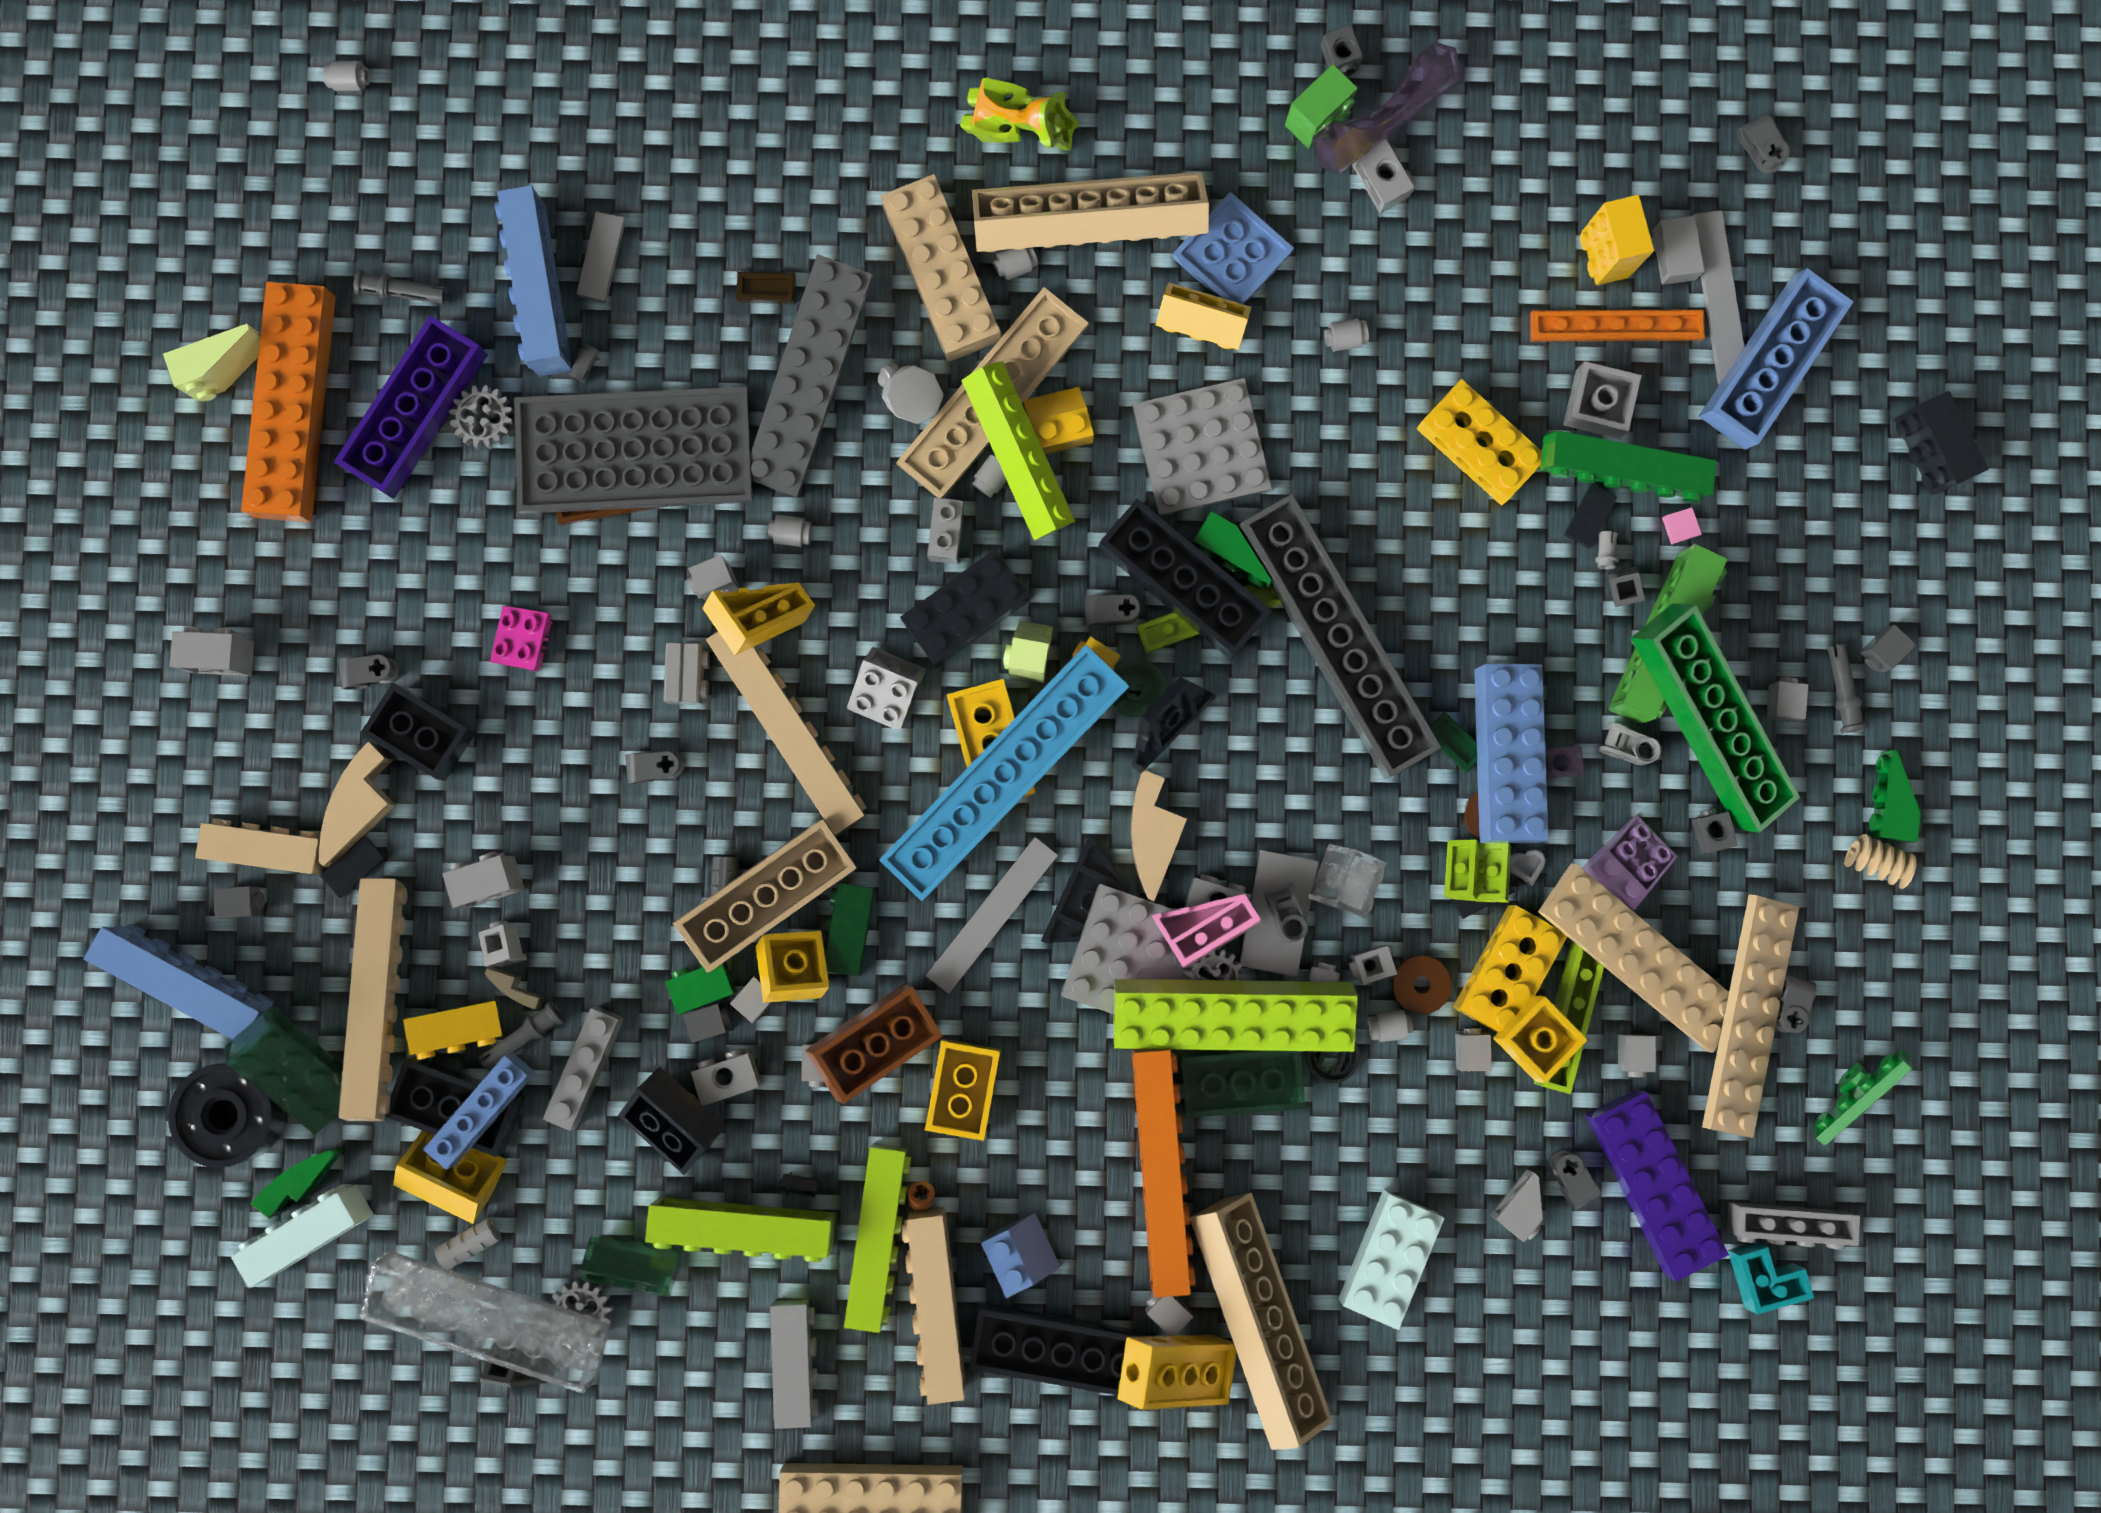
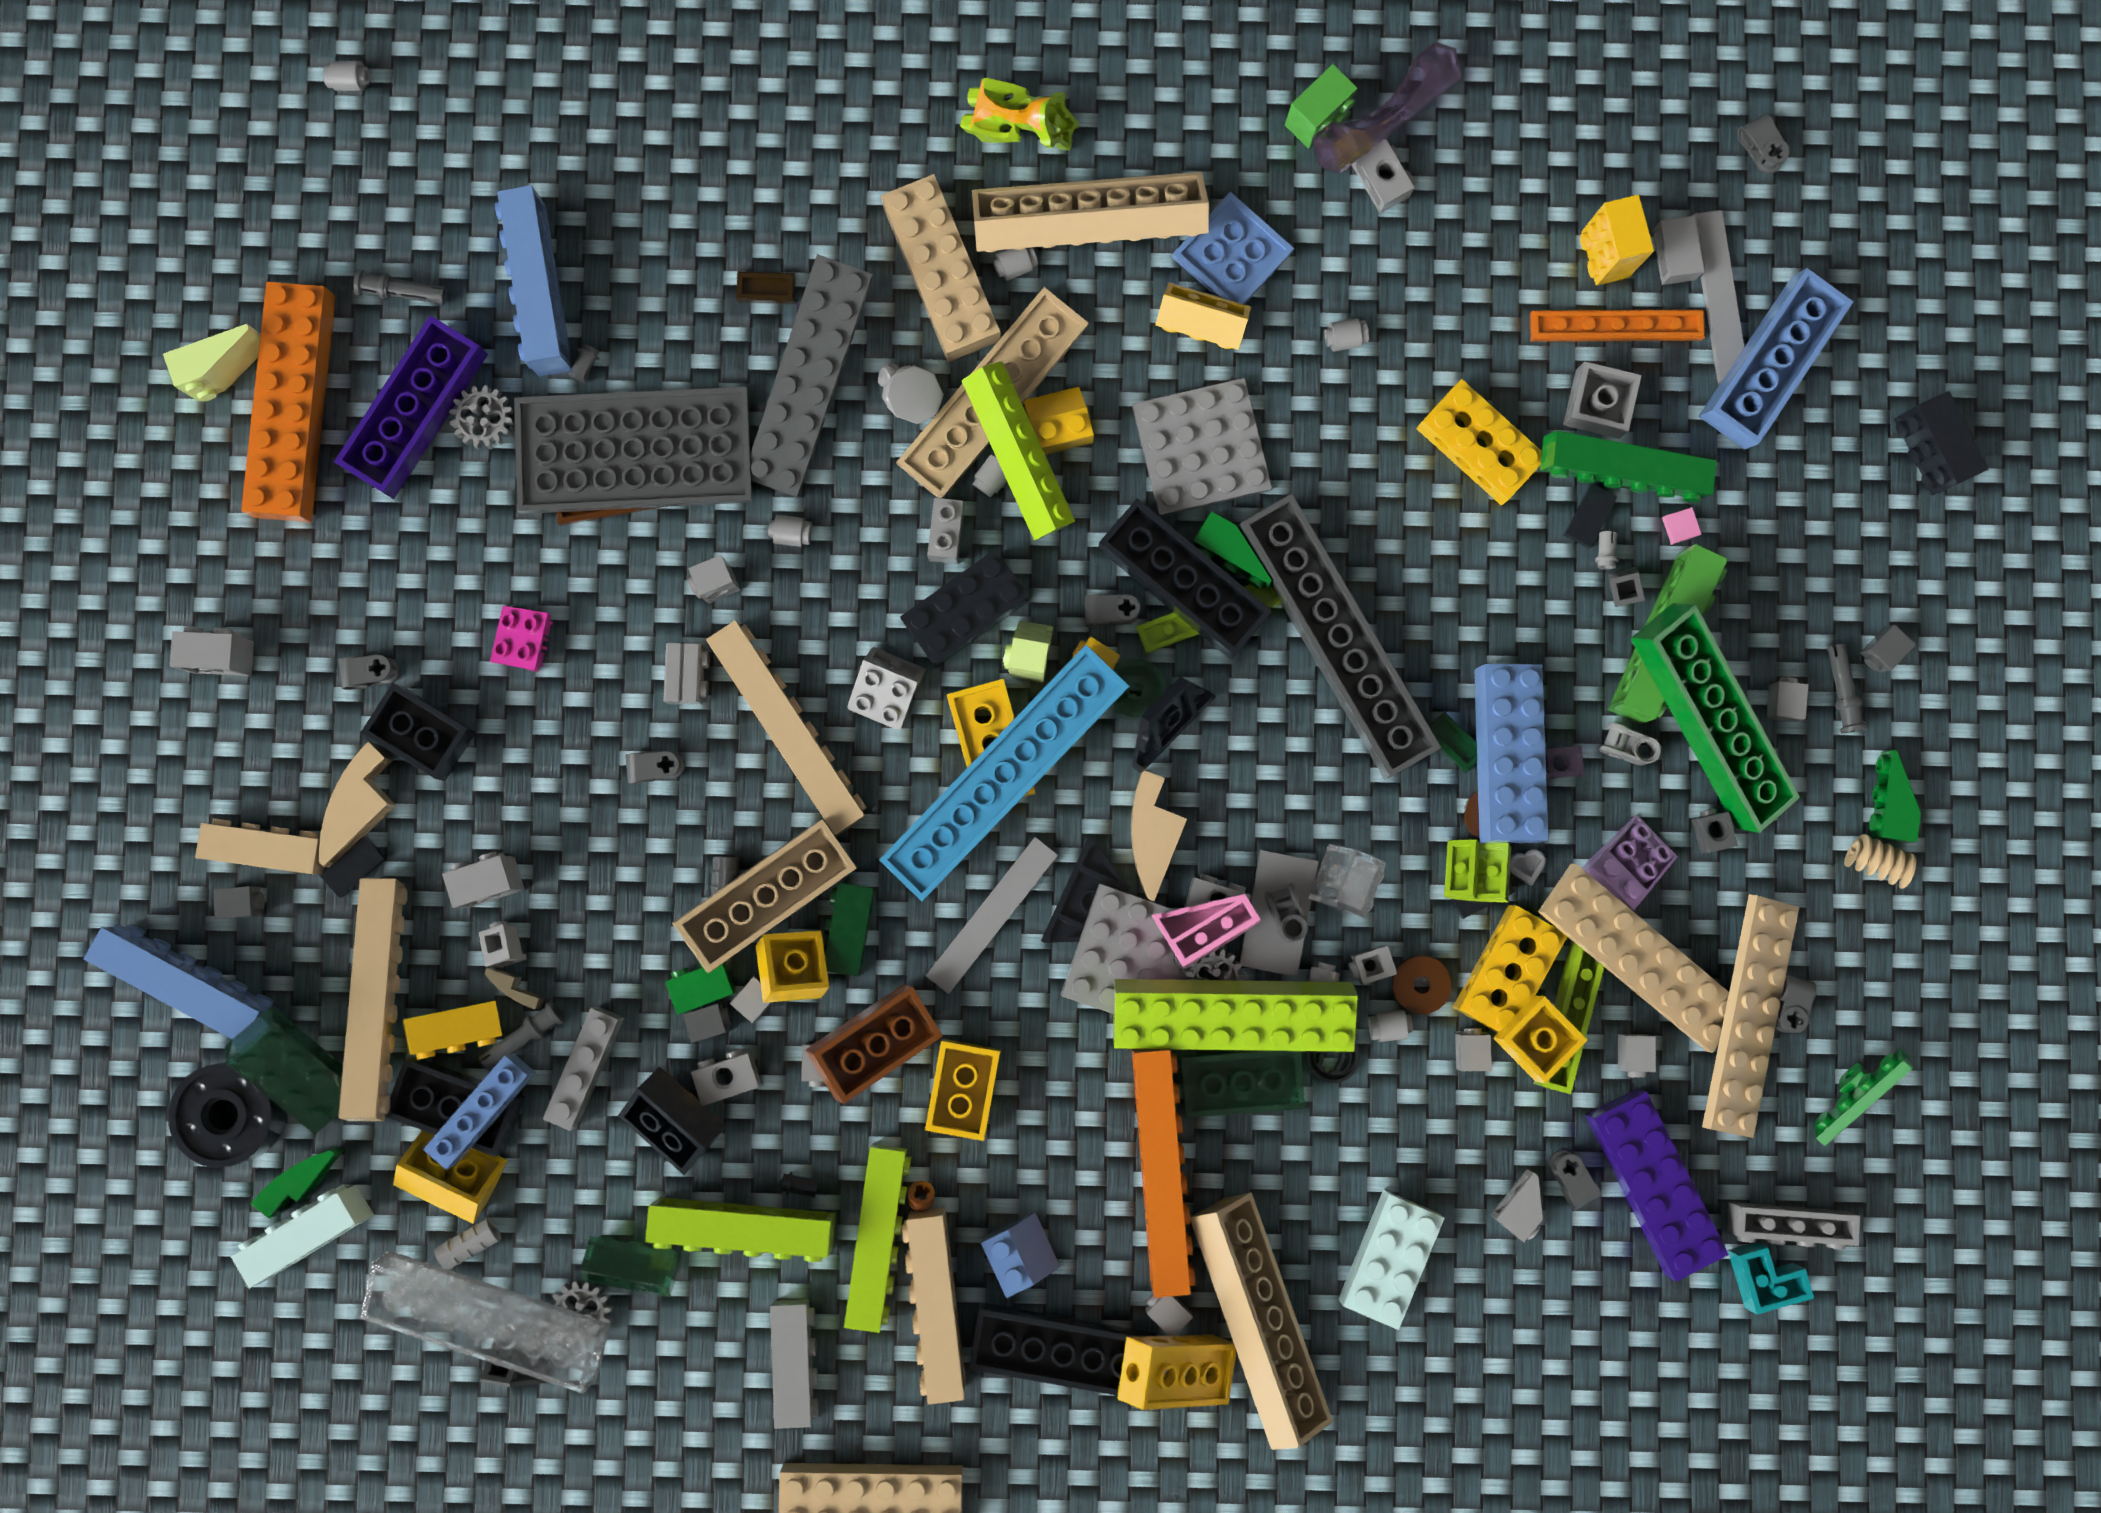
(601, 257): light grey tile -> none
(757, 614): yellow wedge -> none
(1344, 40): dark grey brick -> none

